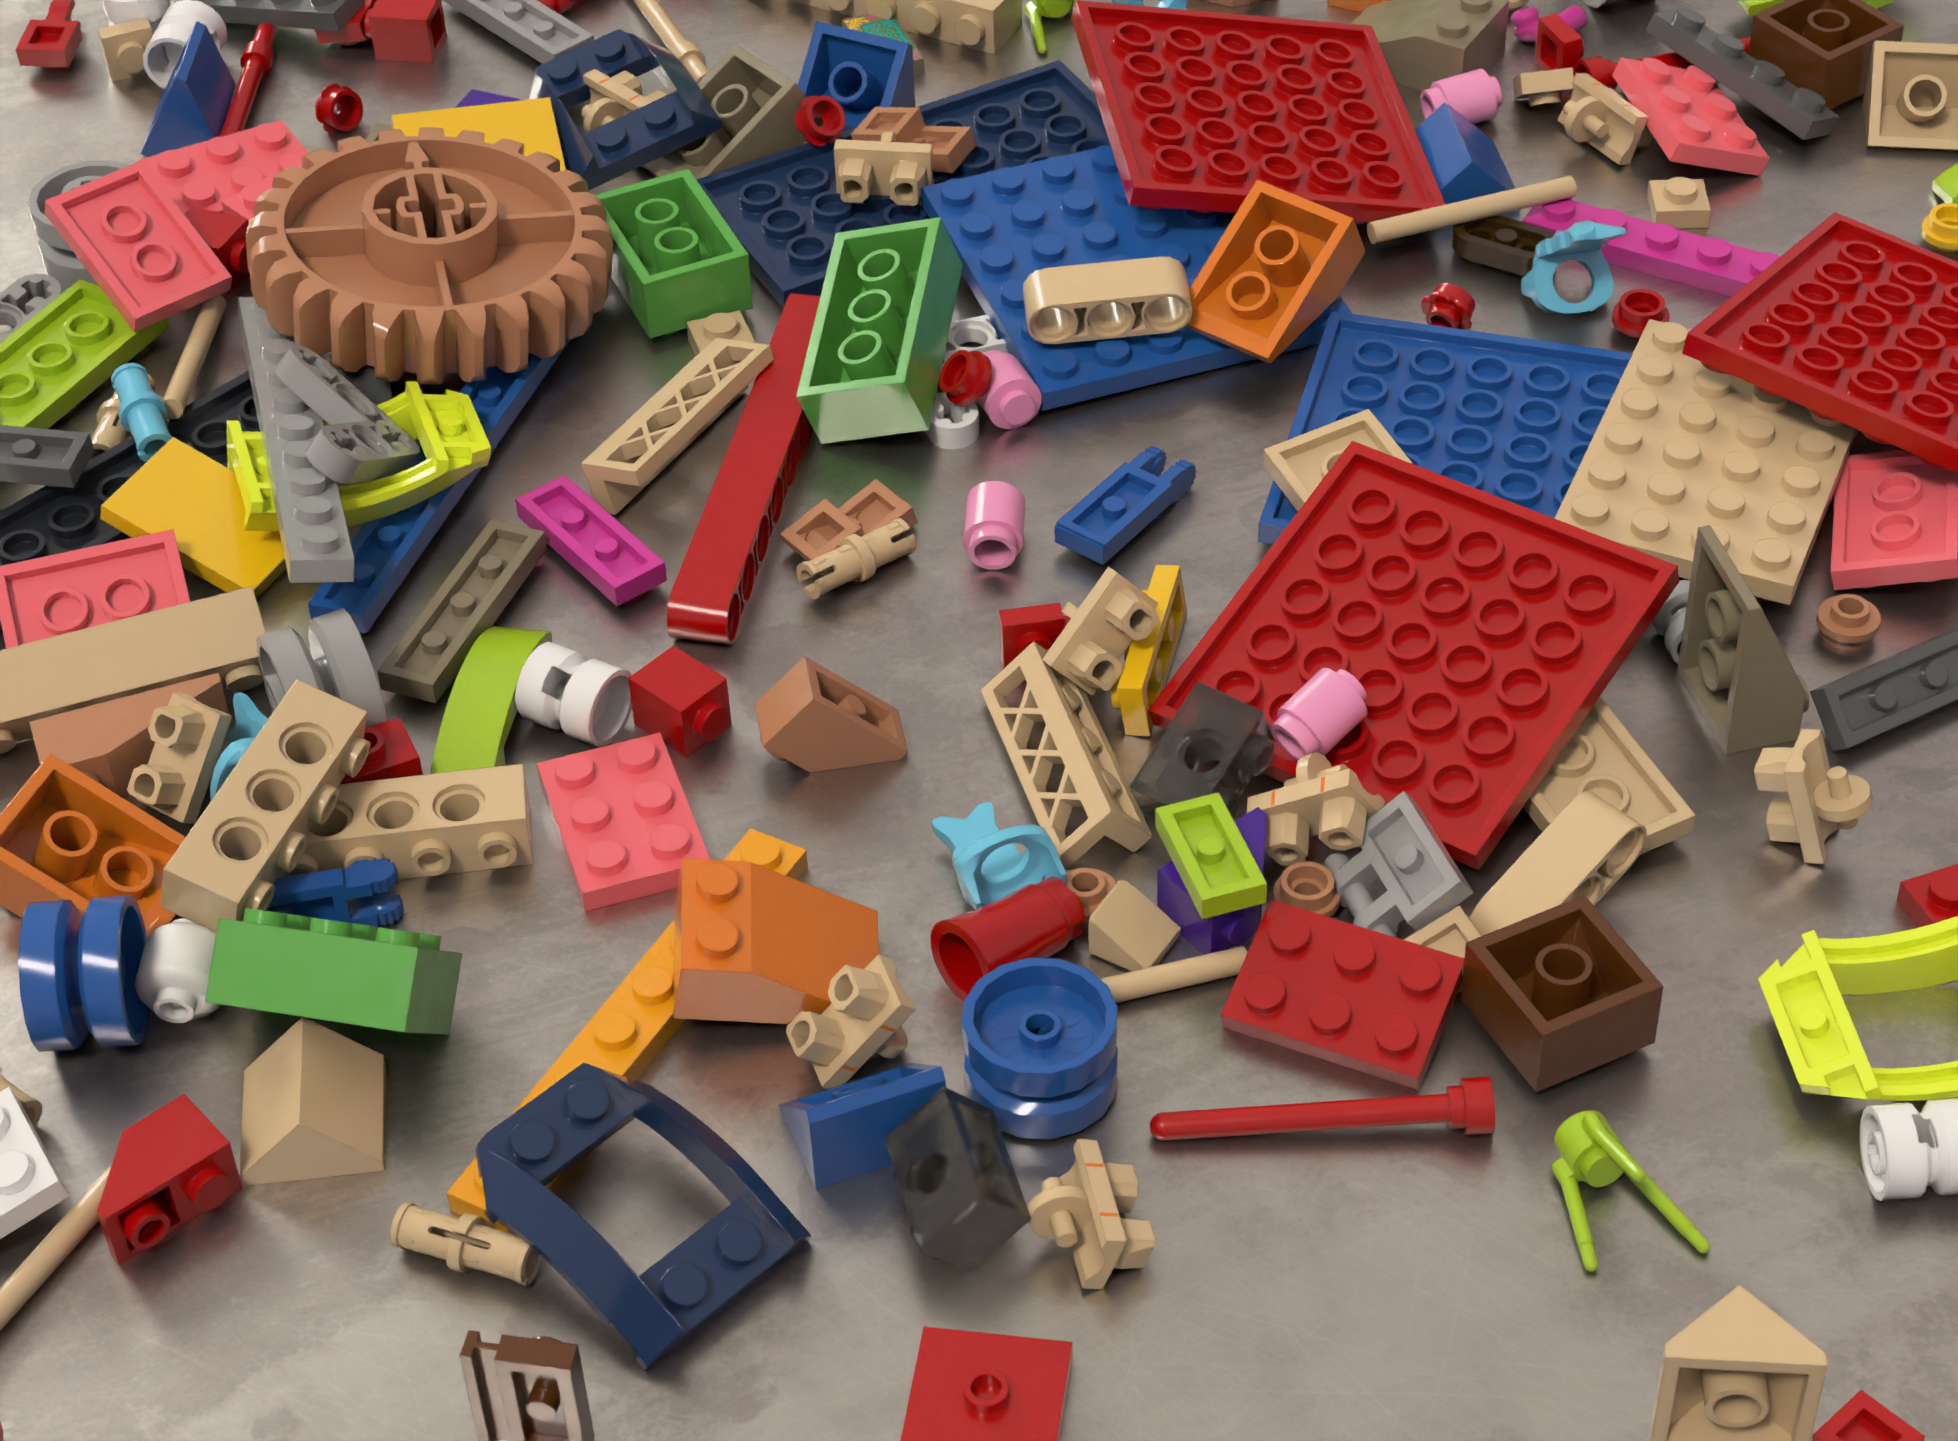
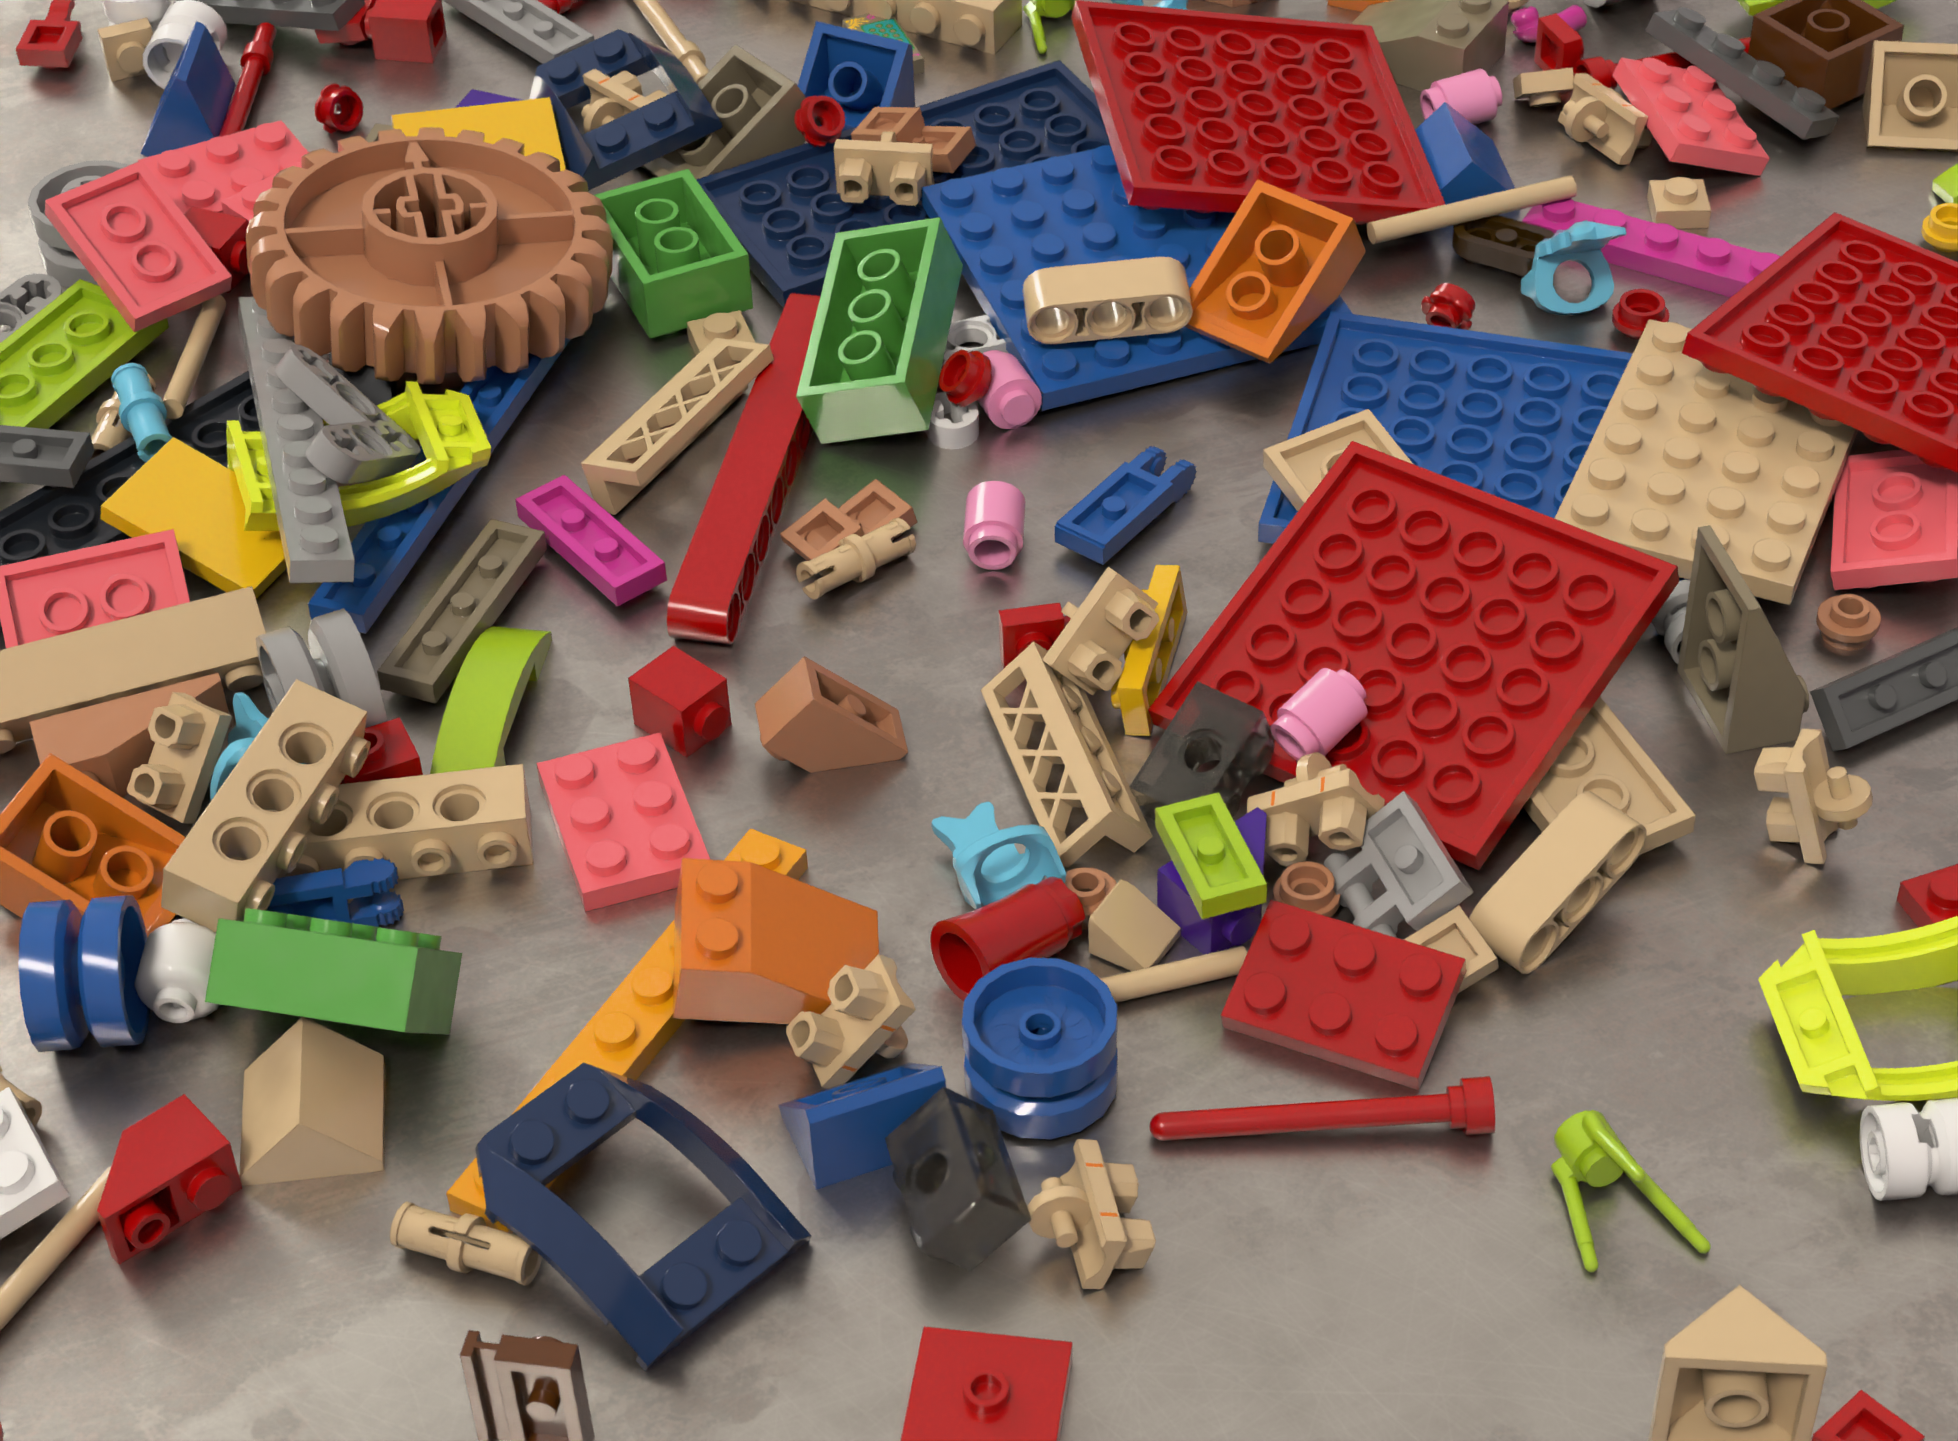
(574, 694): white wheel -> none
(1561, 993): reddish brown slope -> none

